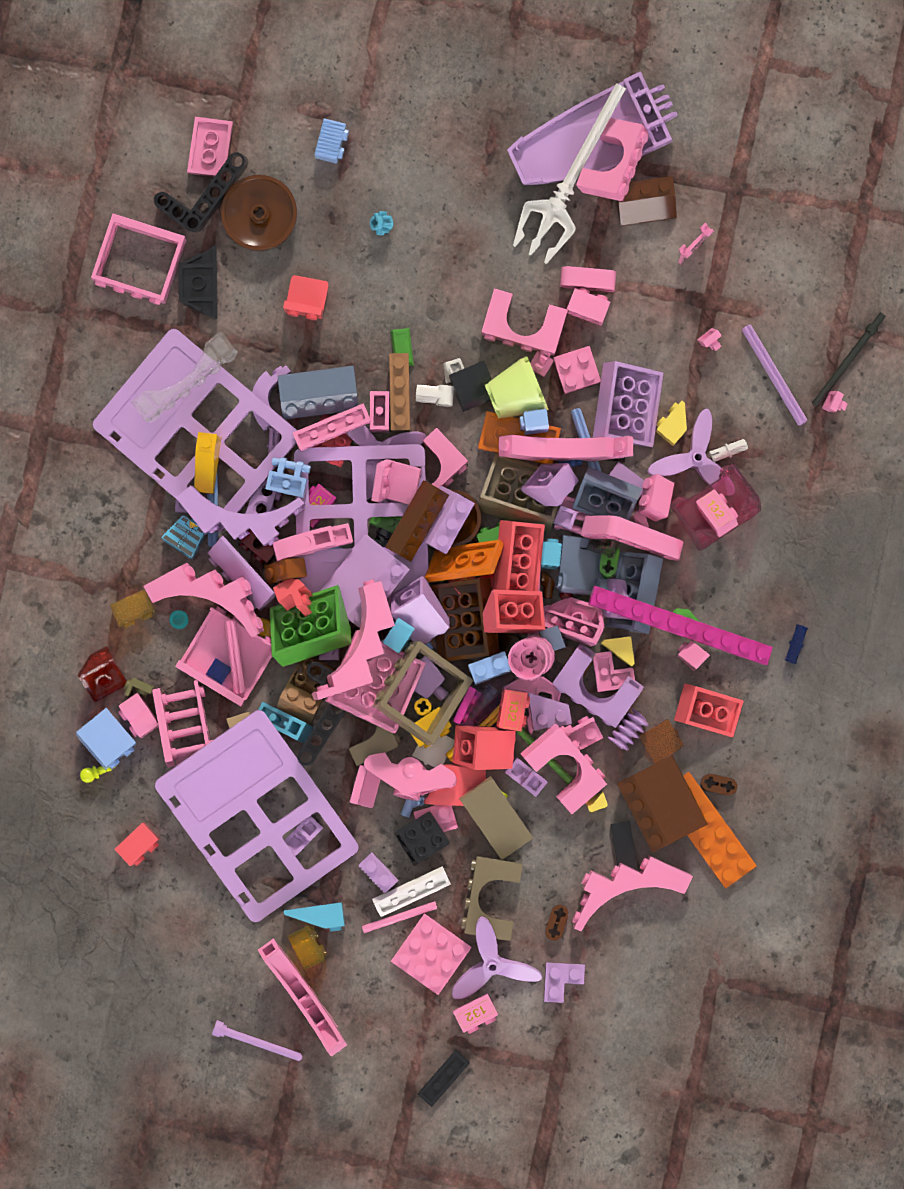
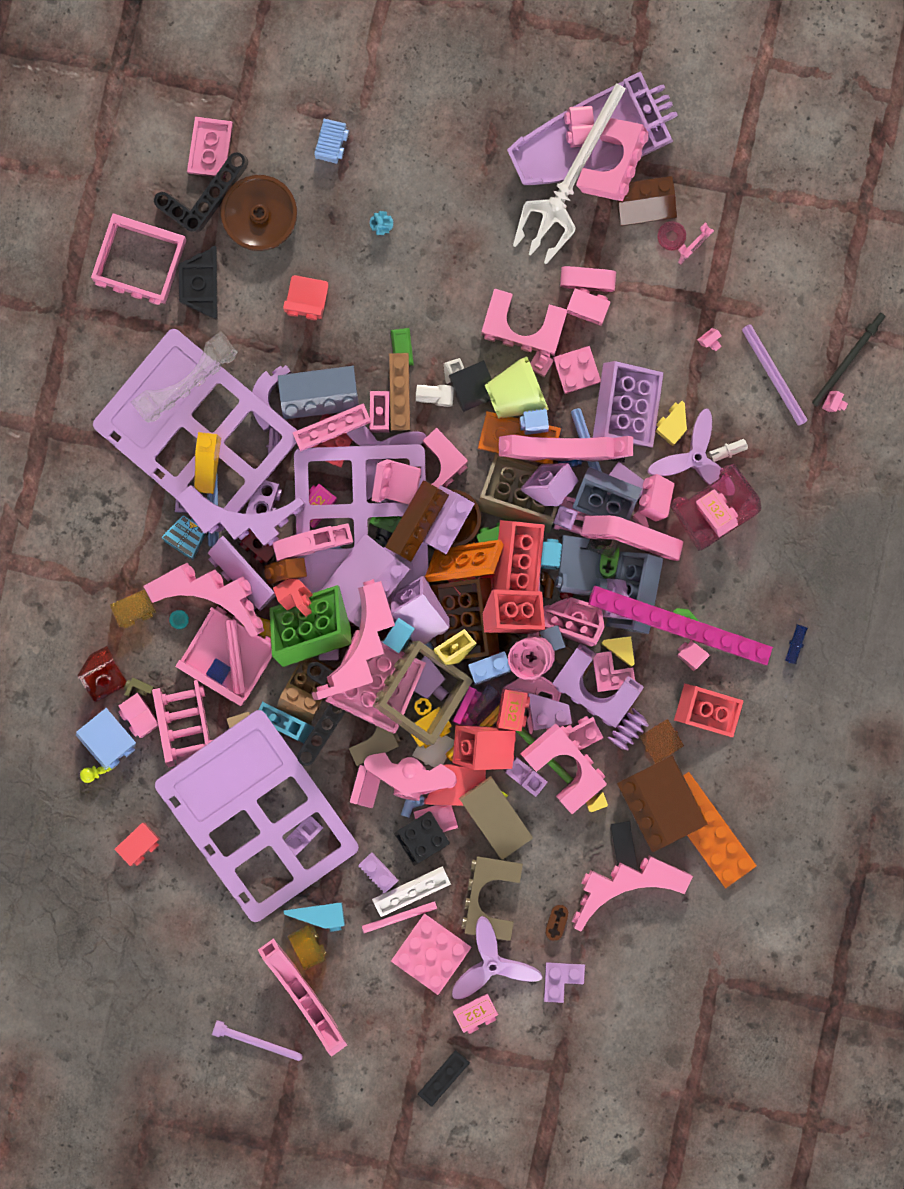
(287, 483): light blue plate -> none
(455, 648): none -> light yellow slope
(580, 122): none -> bright pink brick
(671, 226): none -> clear pink piece
(717, 789): reddish brown beam -> none

